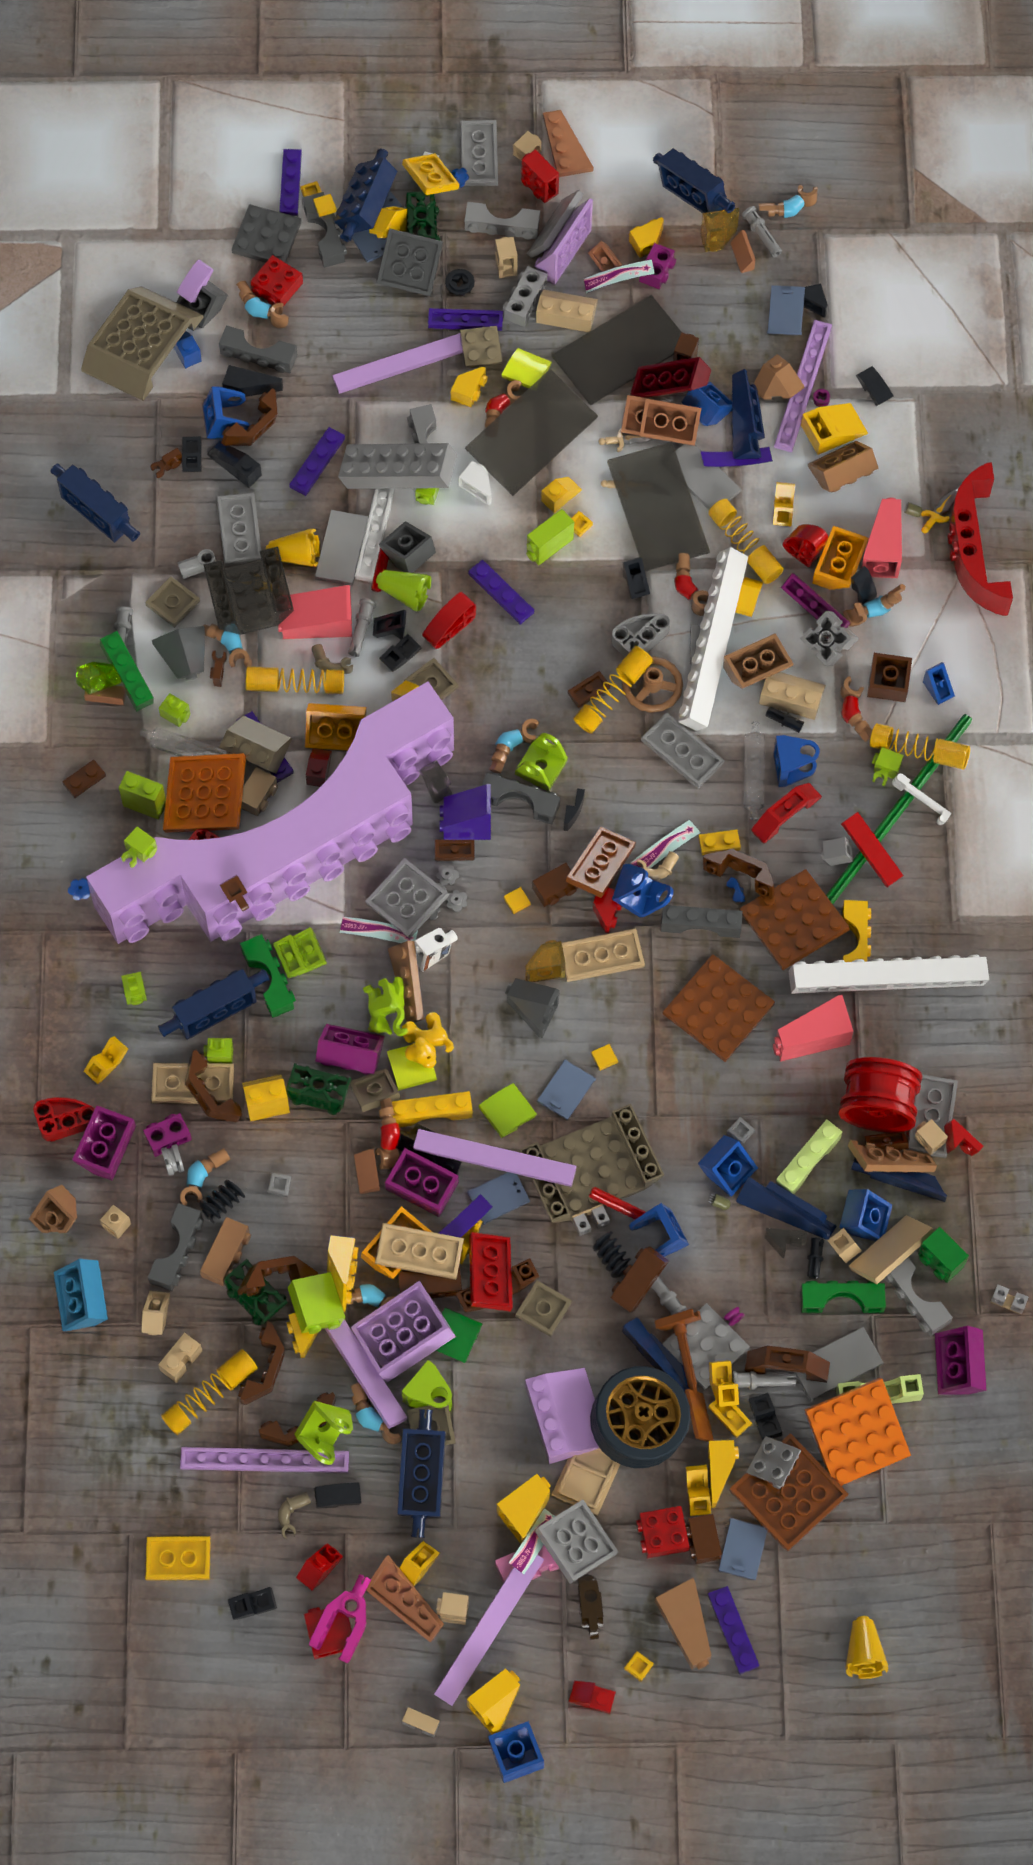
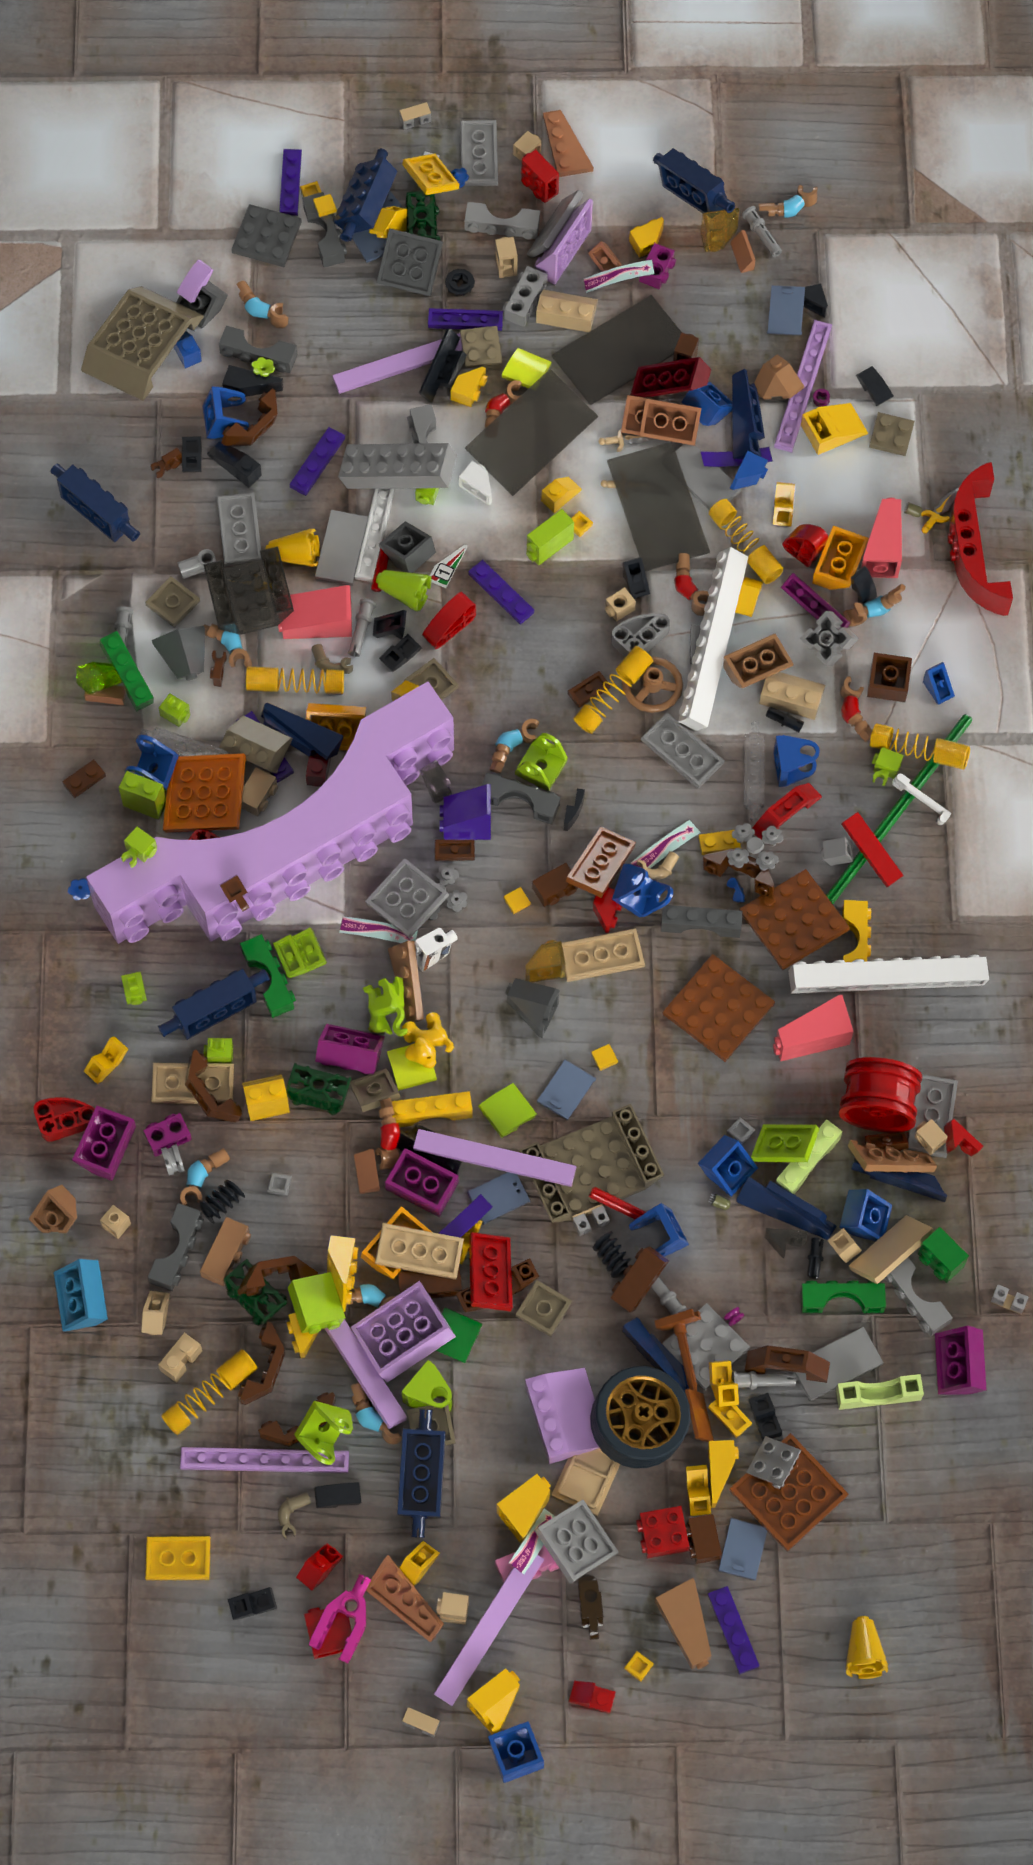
(154, 756): none -> blue hose
(263, 367): none -> lime plant
(276, 281): red brick -> none
(306, 735): none -> dark blue wedge
(421, 111): none -> tan piece
(444, 366): none -> black bracket
(445, 569): none -> sticker
(621, 597): none -> tan brick
(750, 471): none -> blue slope
(755, 845): none -> light grey plant
(785, 1143): none -> lime plate
(844, 466): medium nougat slope -> none
(857, 1432): orange plate -> none
(891, 434): none -> dark tan plate

